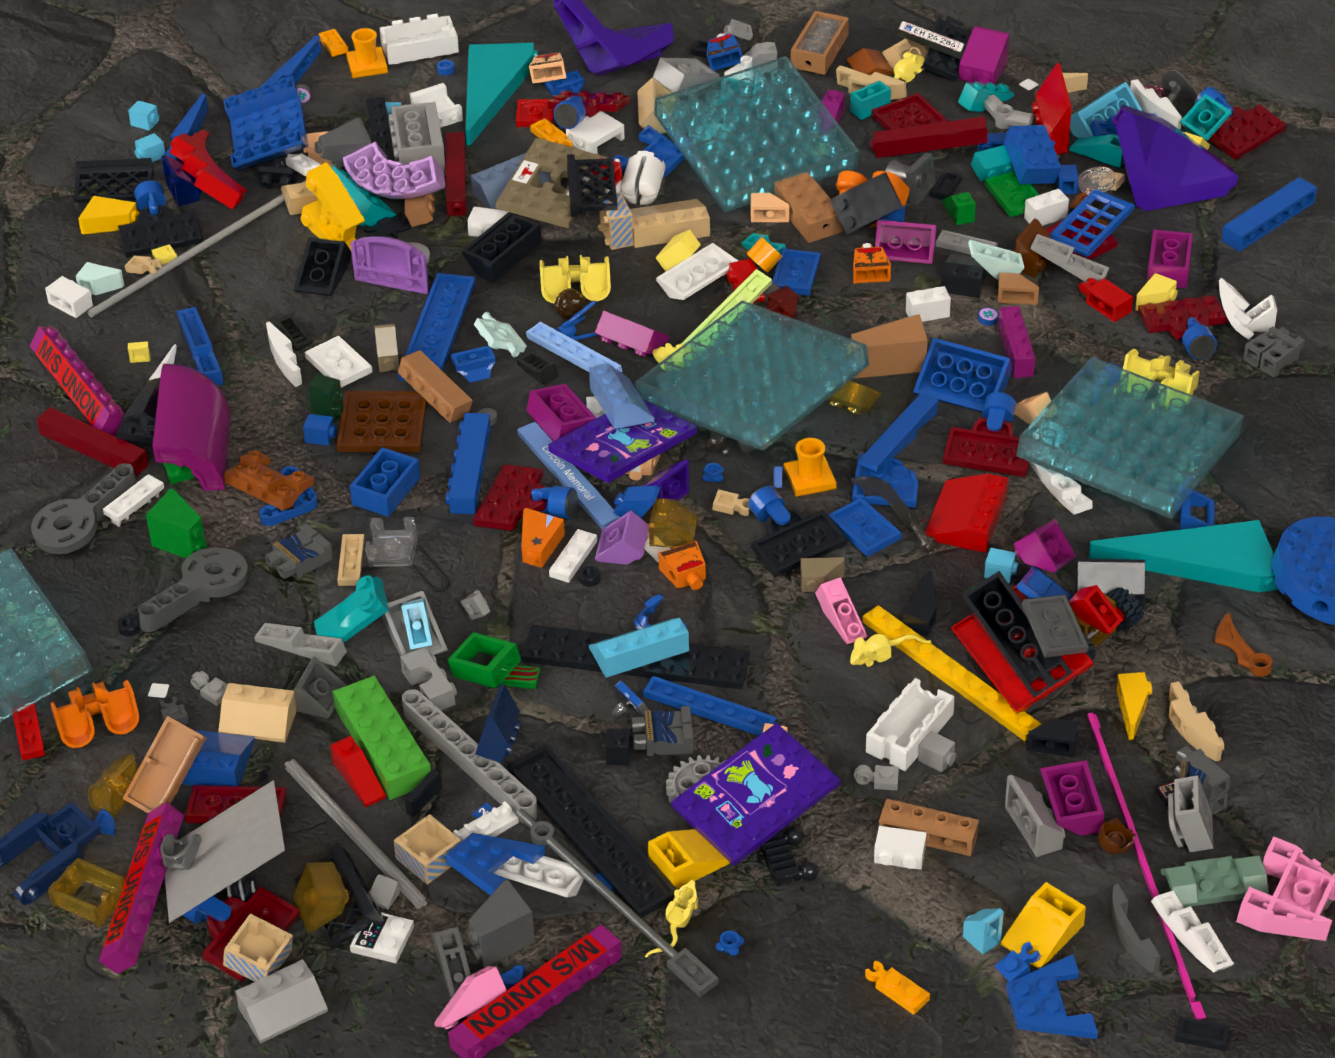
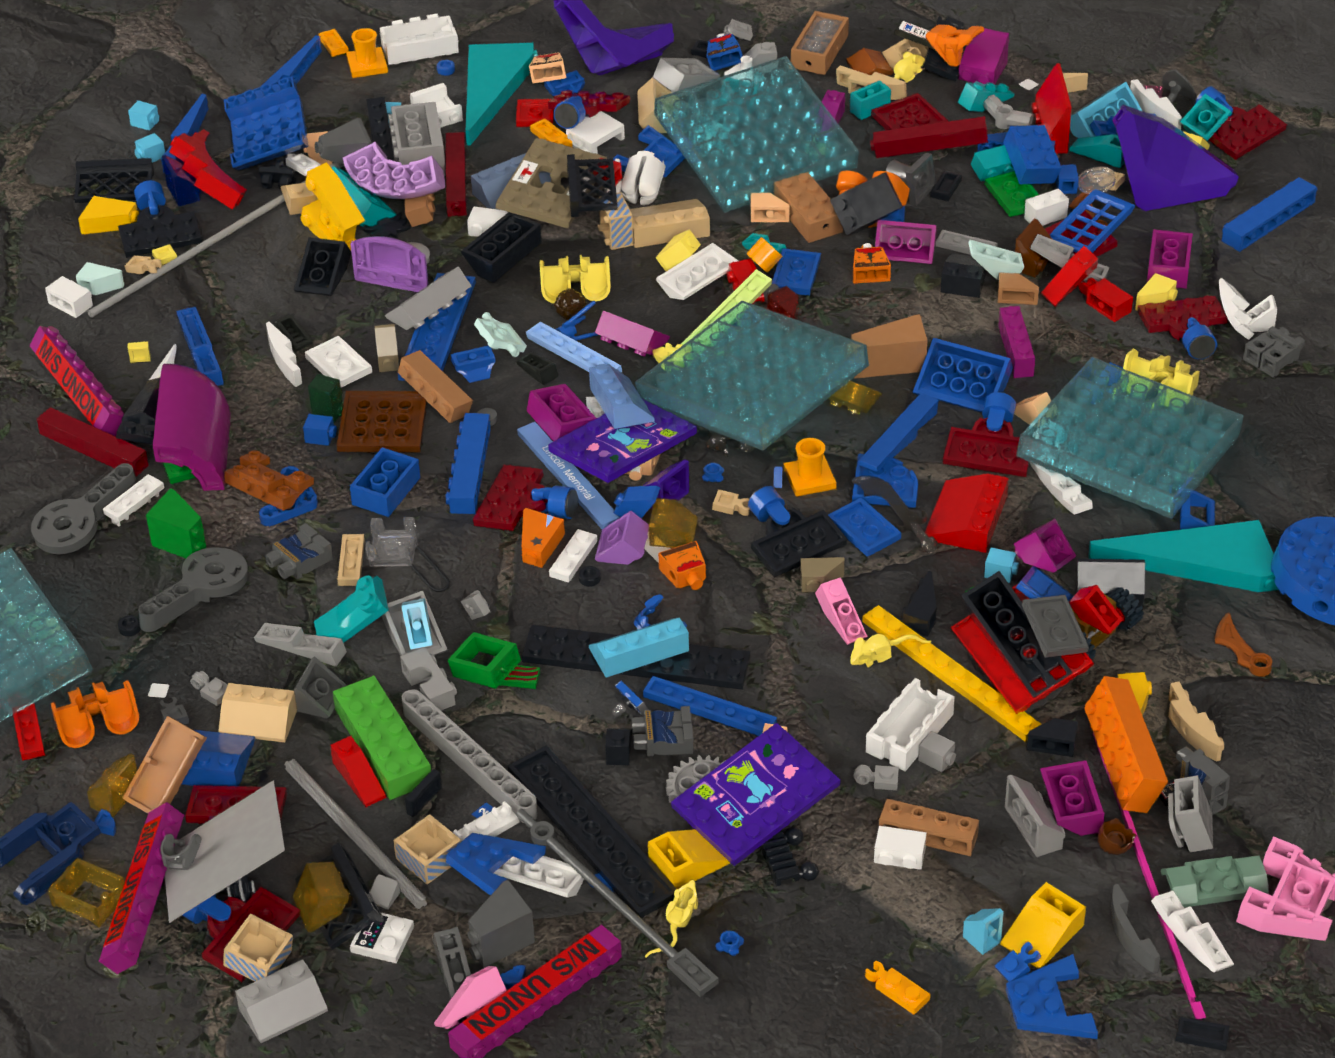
(304, 92): tile -> none
(429, 299): none -> light grey slope
(500, 727): dark blue slope -> none
(929, 303): white brick -> none
(950, 41): none -> orange piece
(961, 208): green slope -> none
(988, 316): tile -> none
(1070, 276): none -> red slope
(1125, 744): none -> orange brick

